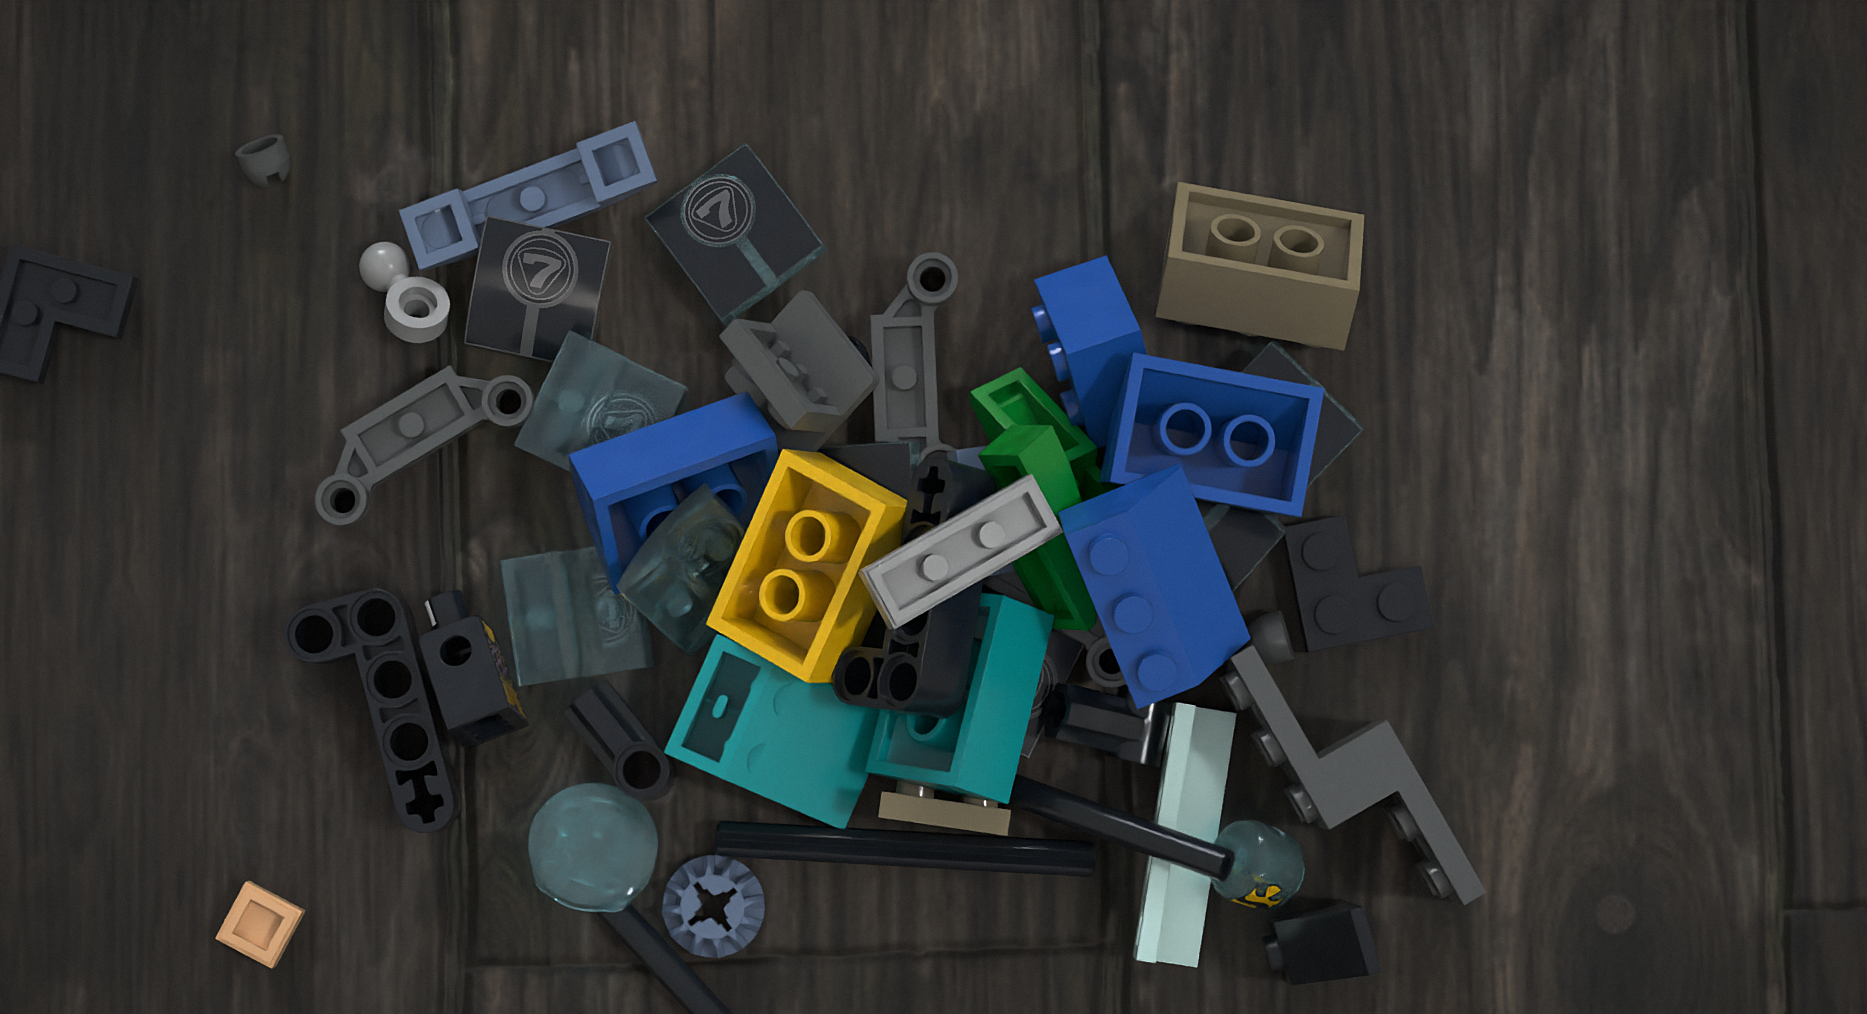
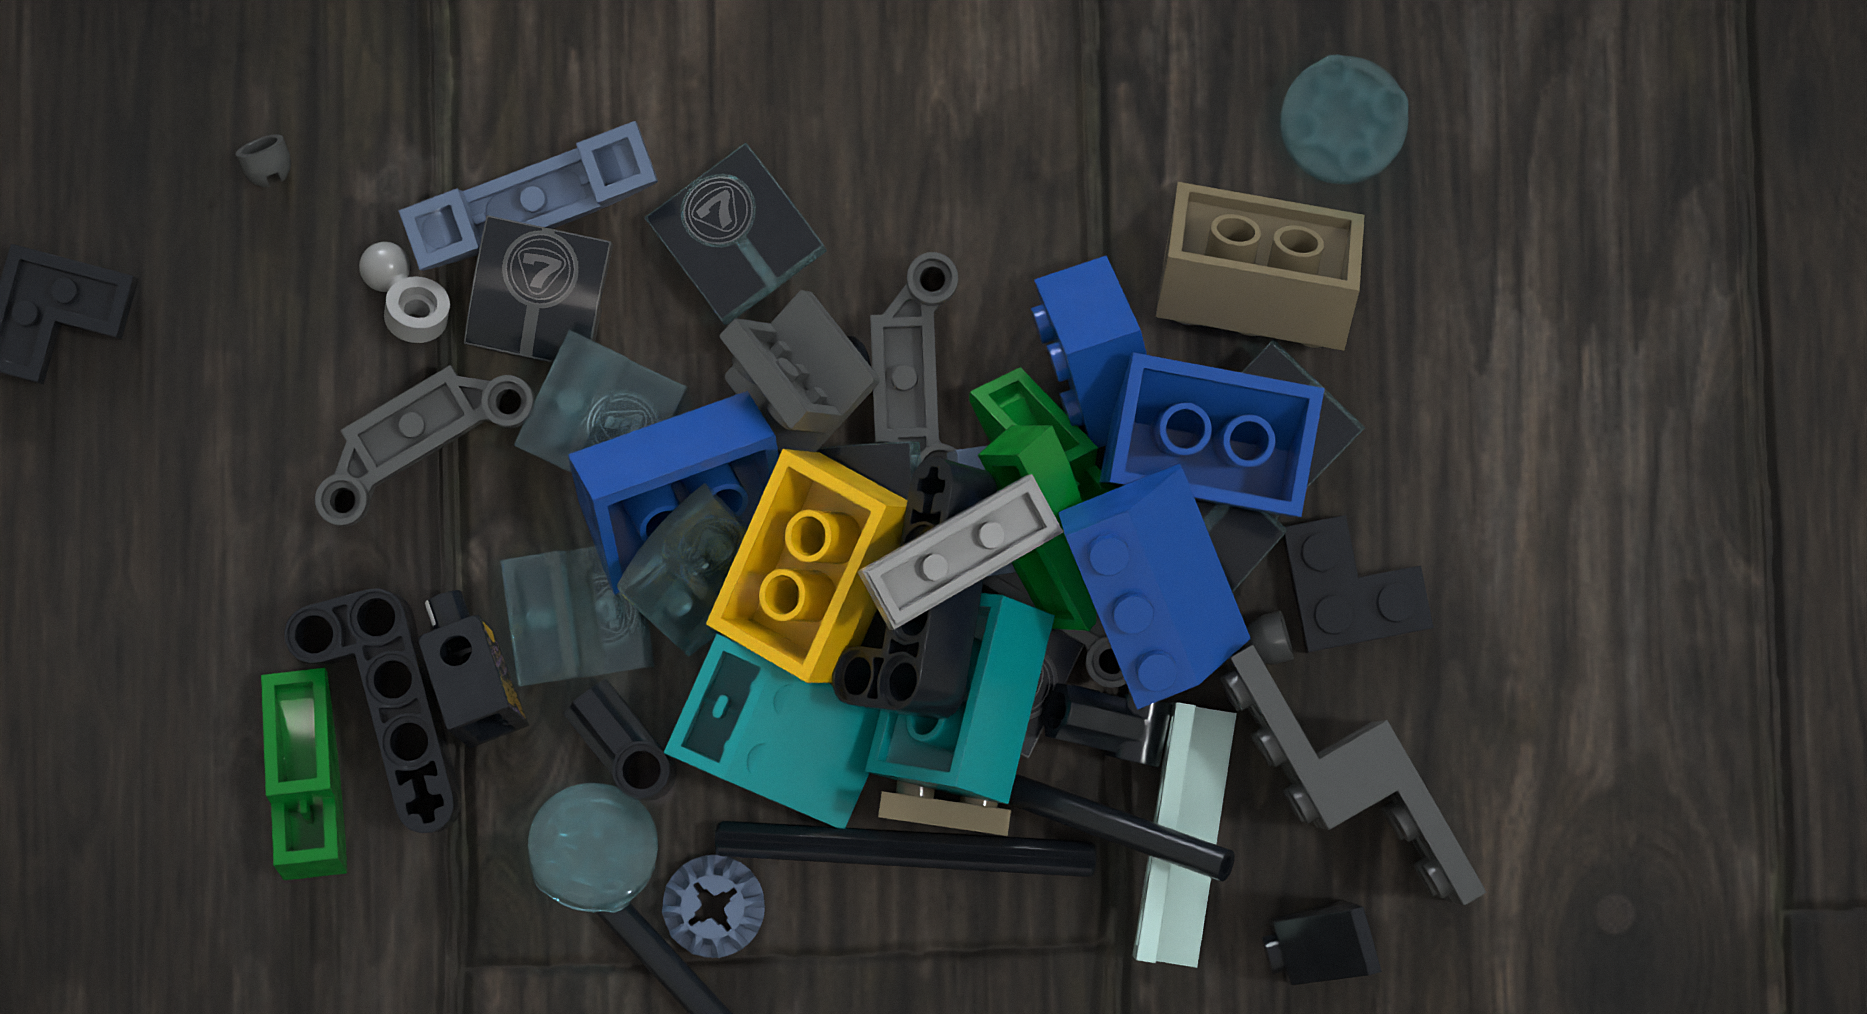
(260, 924): light nougat tile -> none
(303, 775): none -> green slope
(1265, 866): clear light blue head -> none
(1344, 119): none -> clear light blue tile

